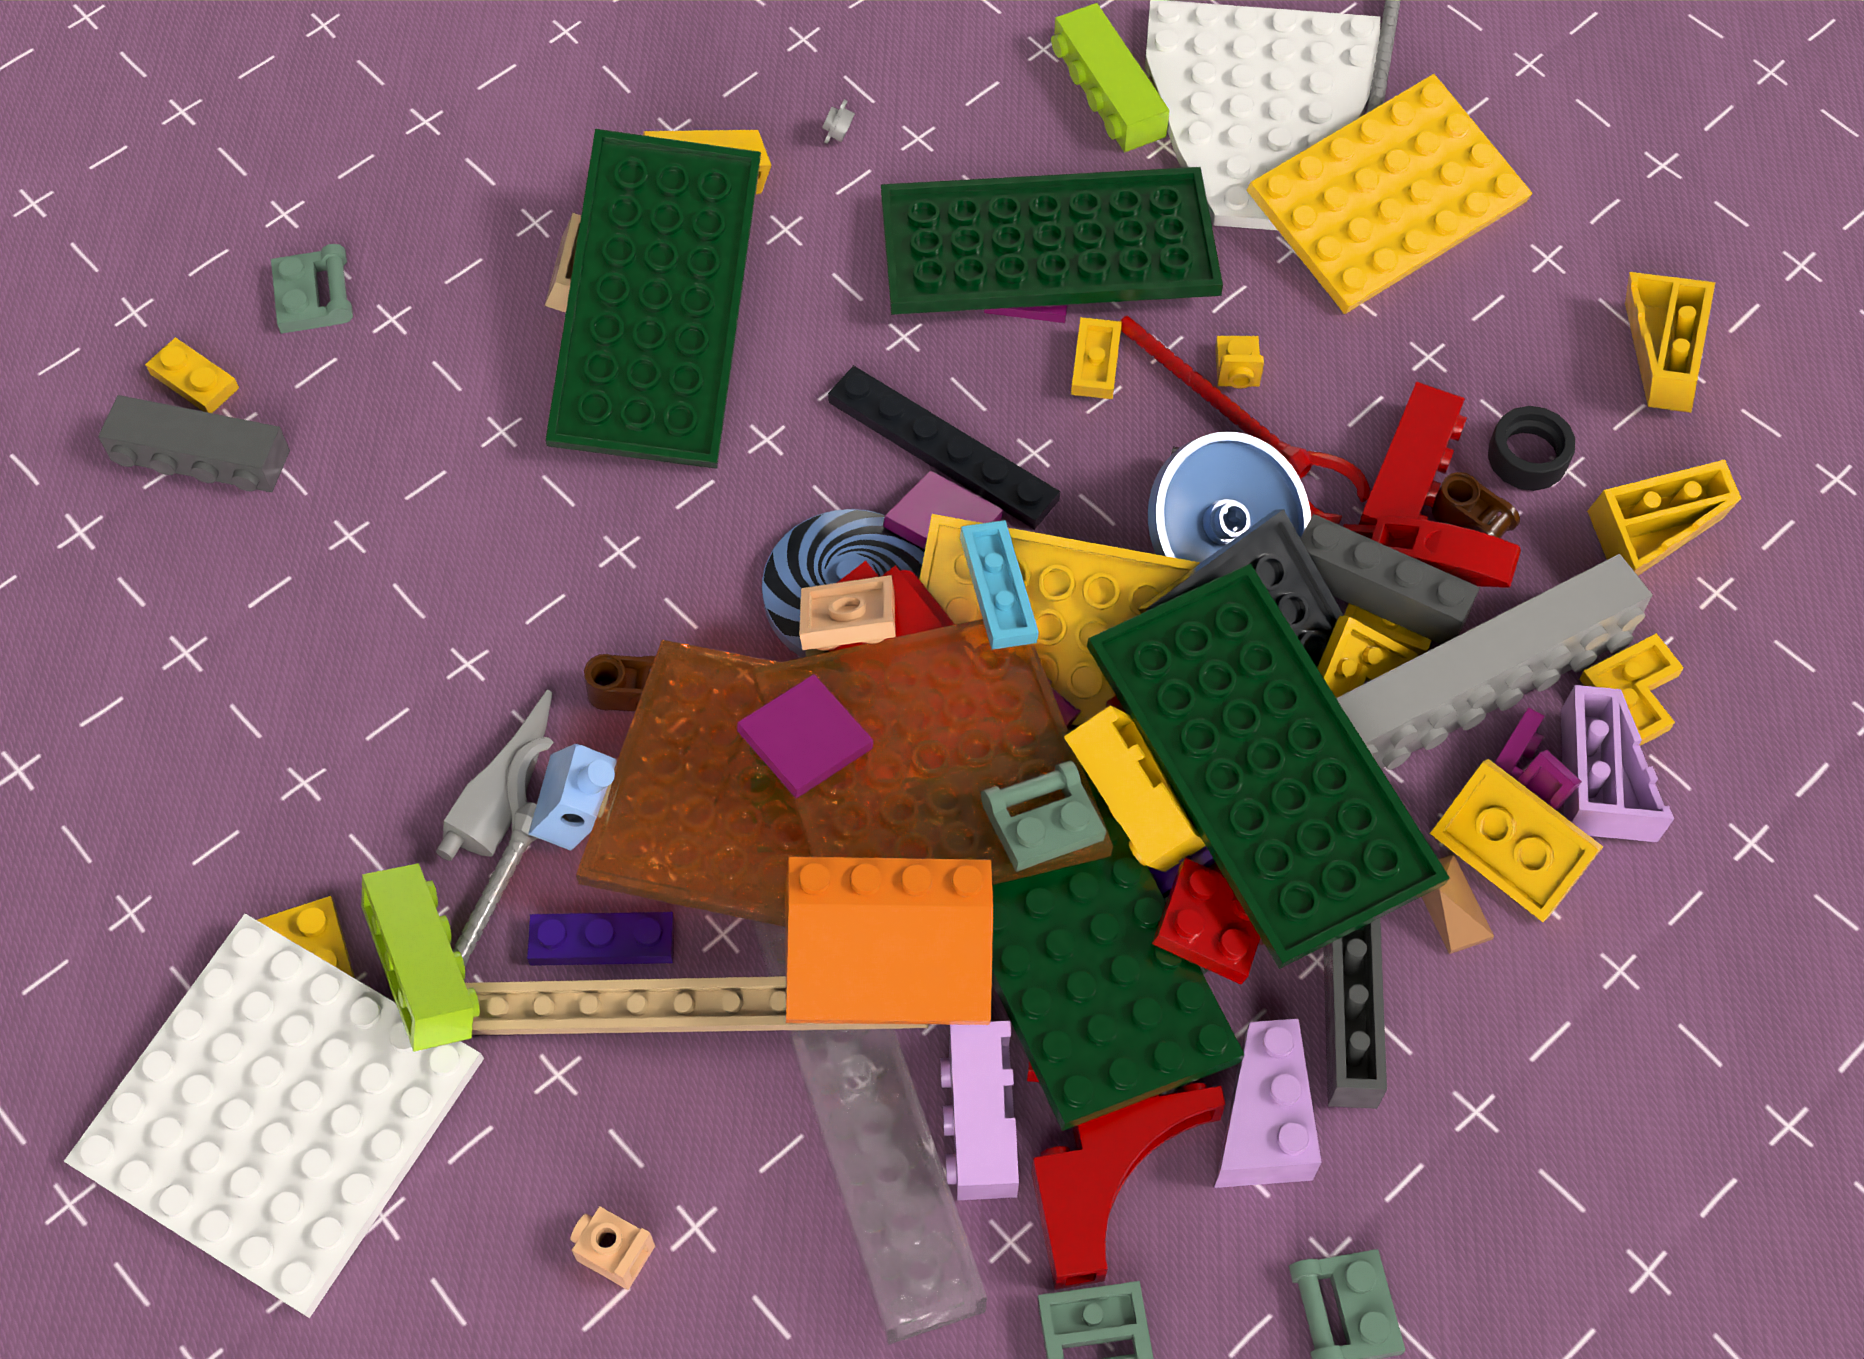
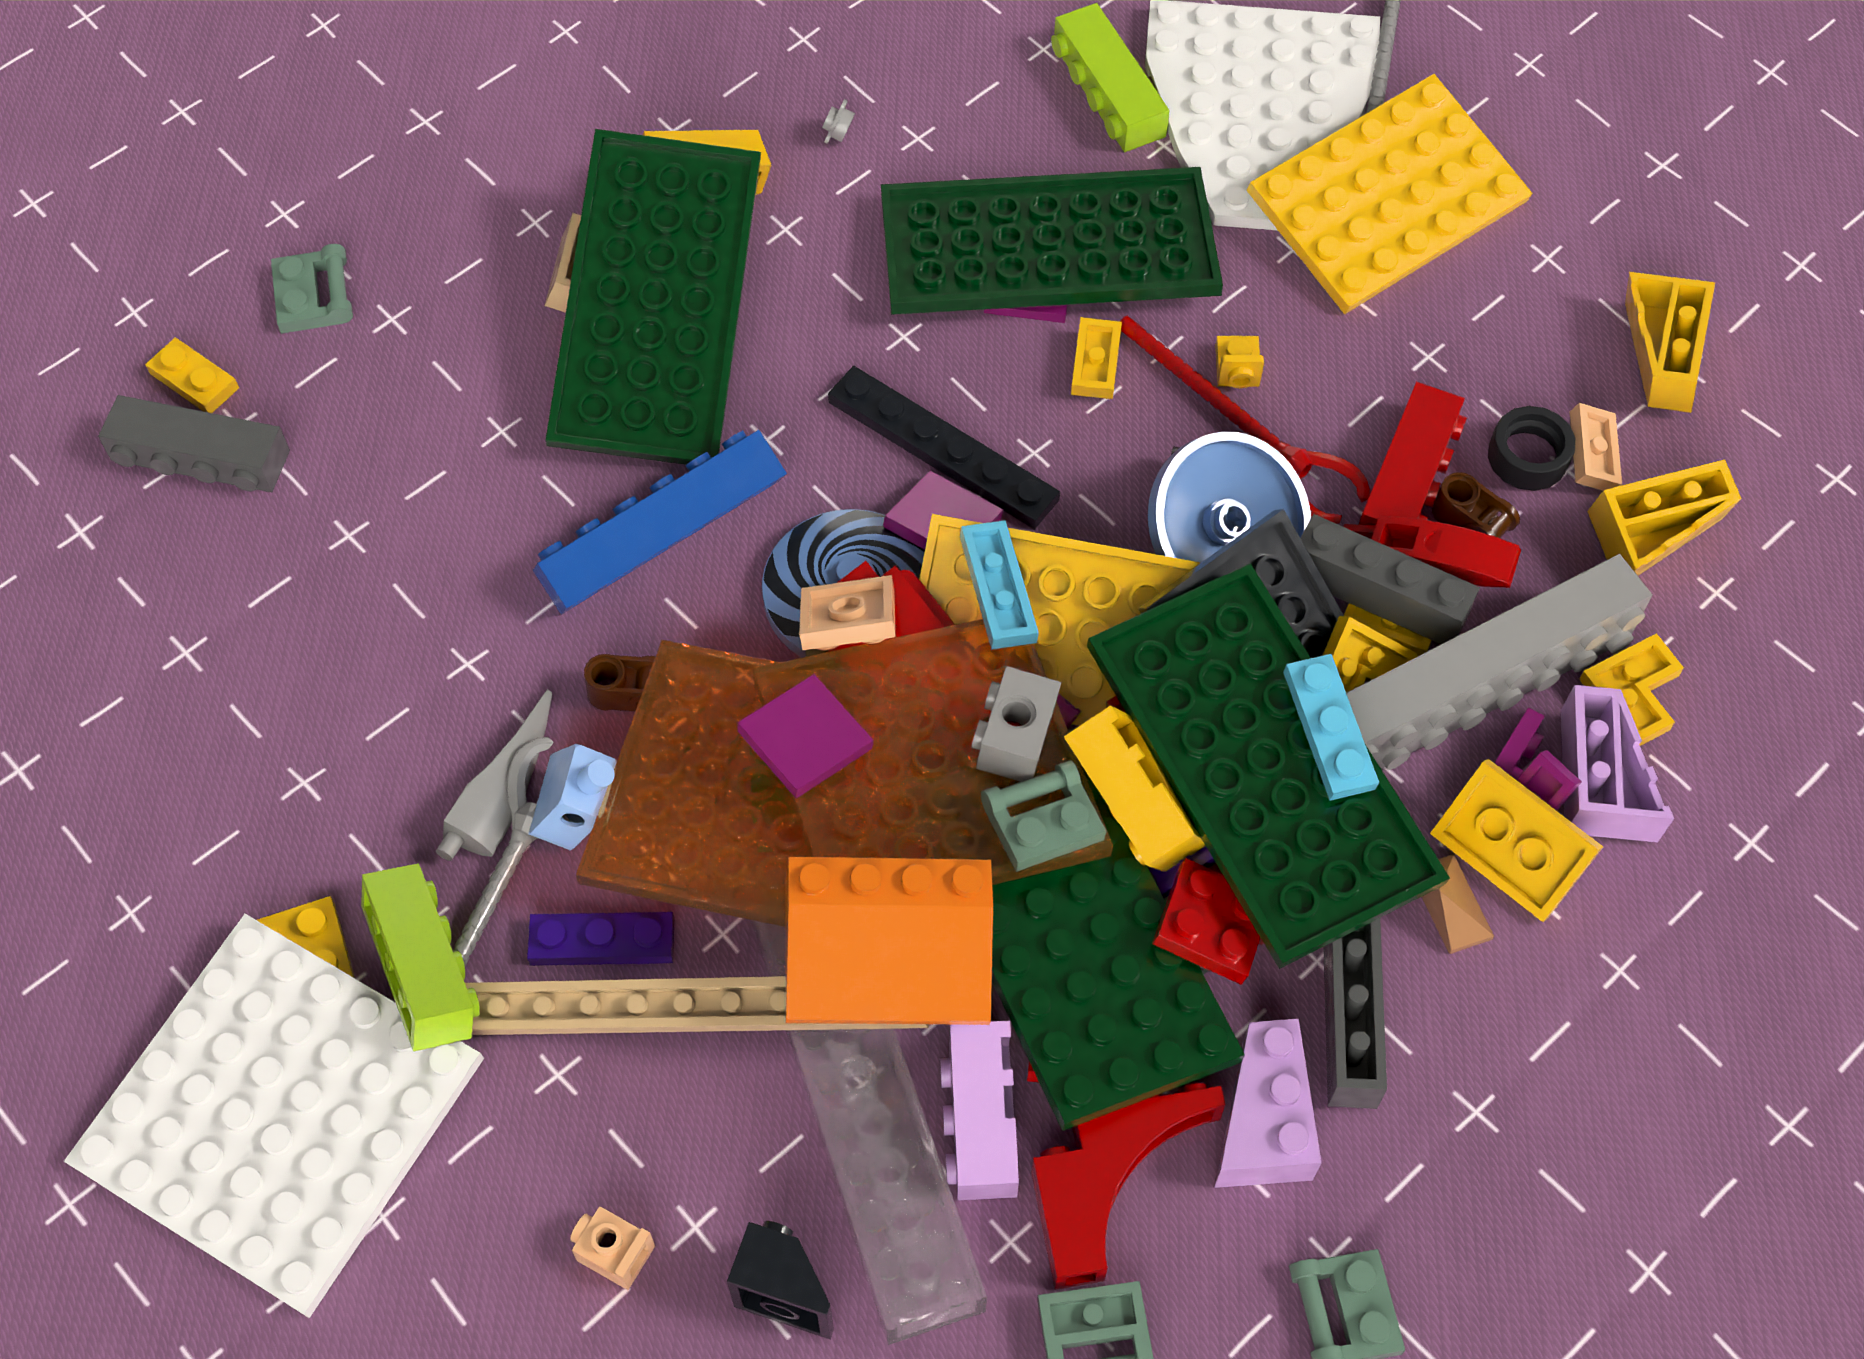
(659, 521): none -> blue brick
(778, 1280): none -> black slope
(1009, 748): none -> light grey brick
(1330, 727): none -> medium azure plate
(1595, 447): none -> light nougat plate

